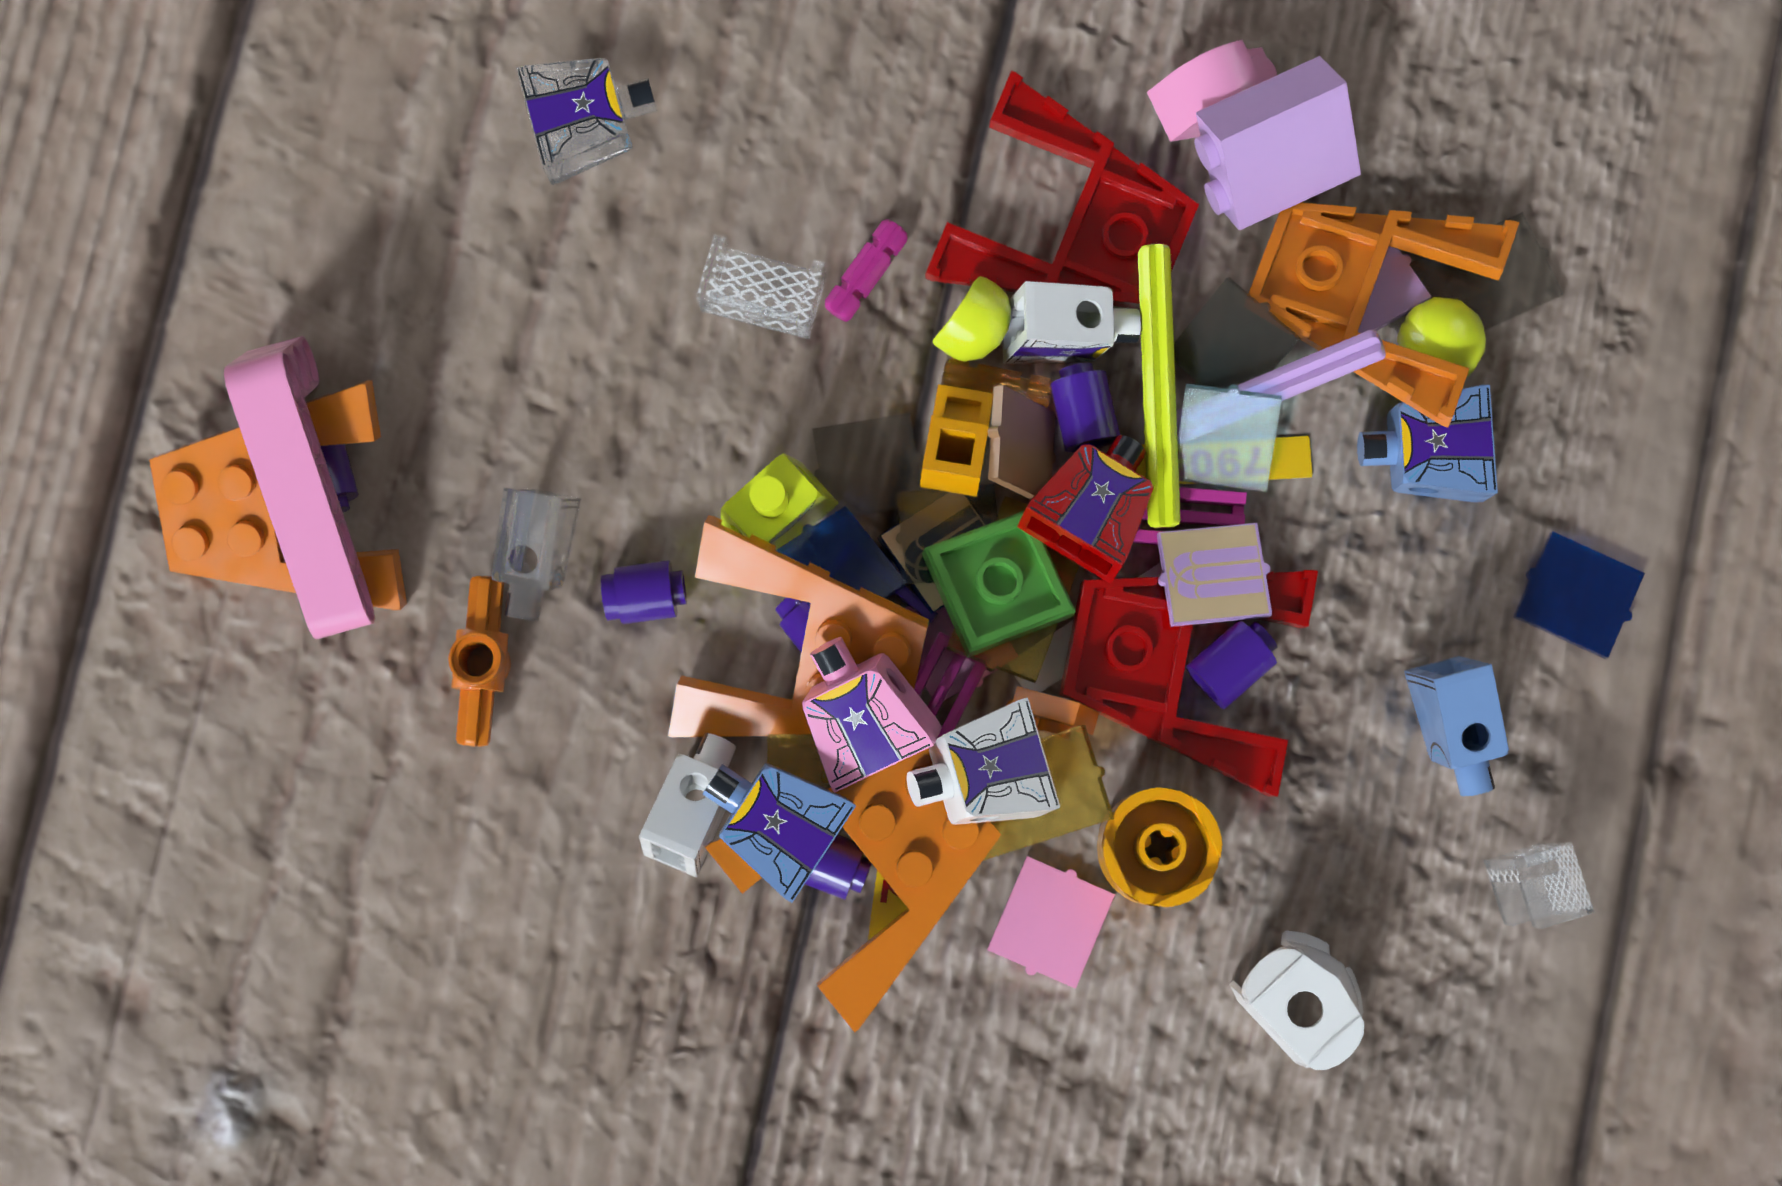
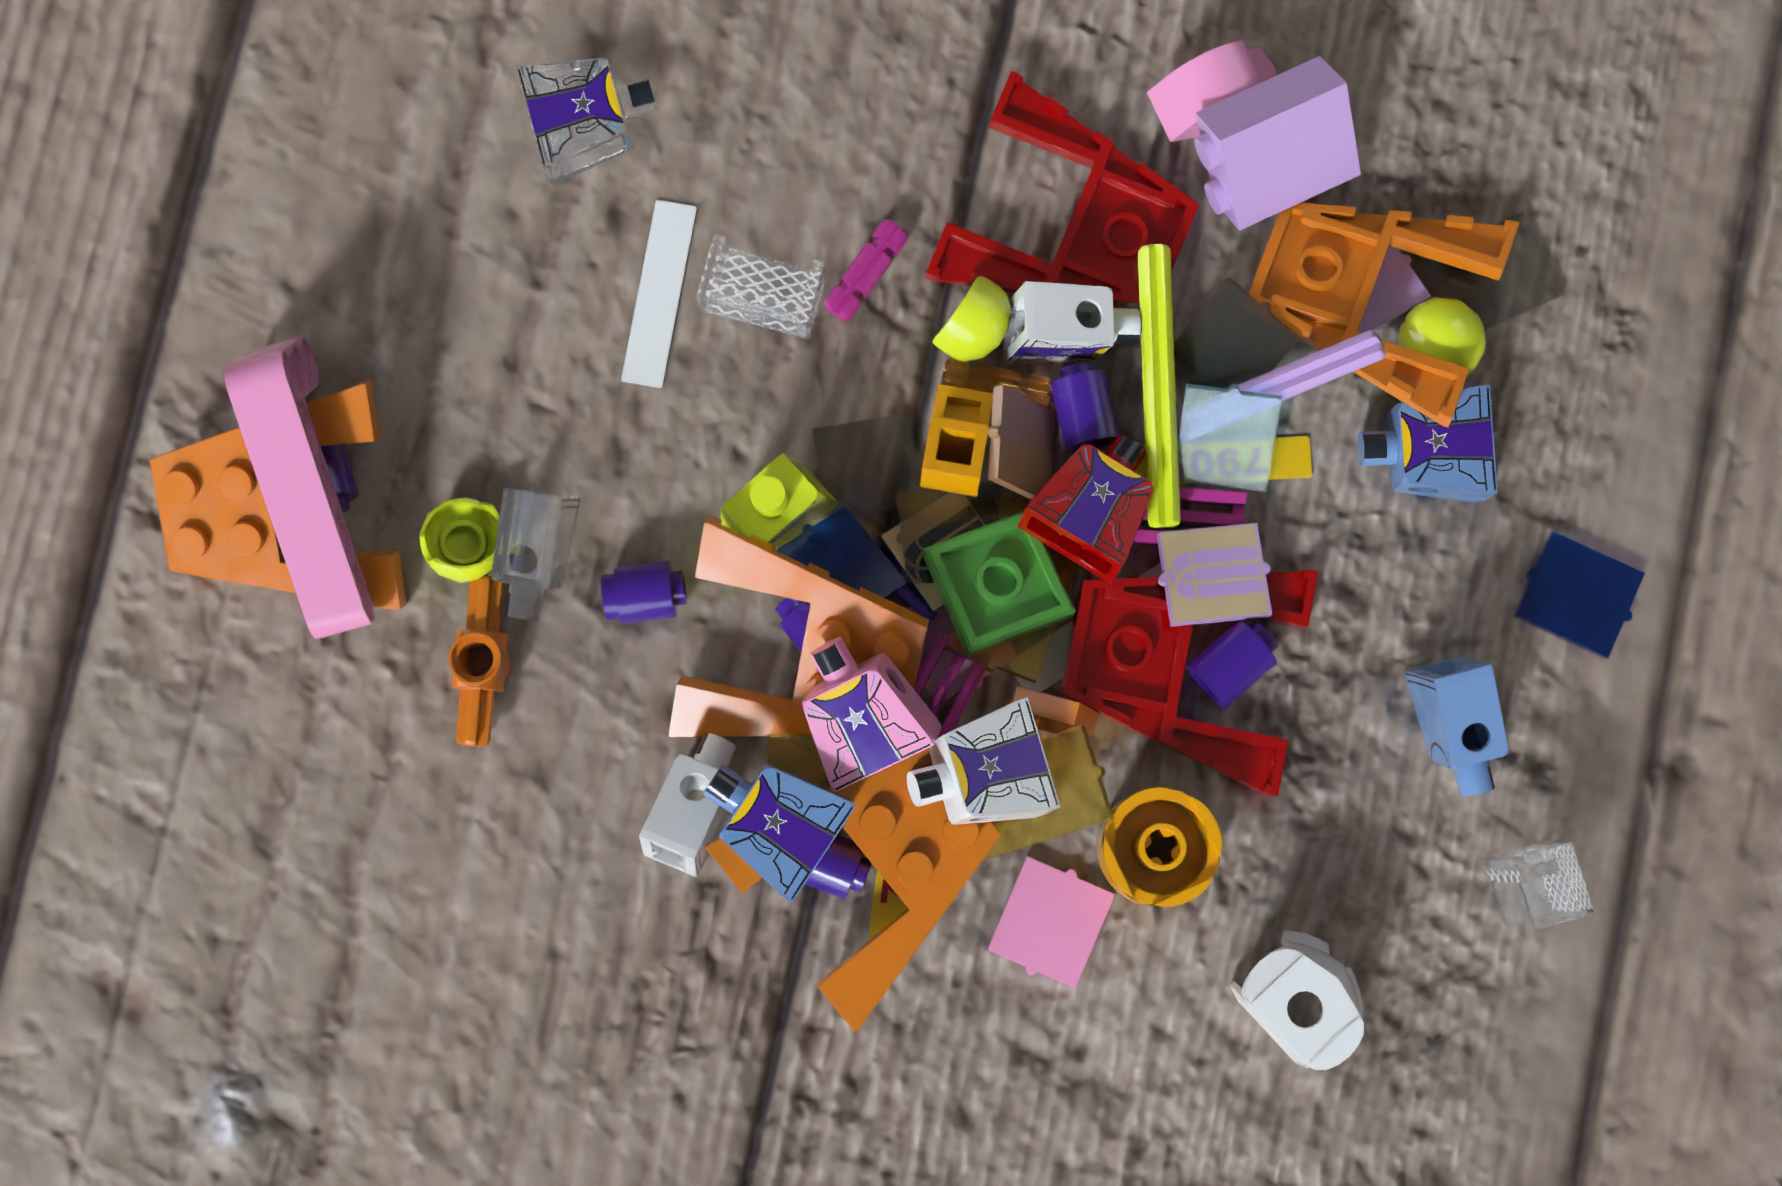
(460, 539): none -> neon yellow hair
(658, 294): none -> white sticker

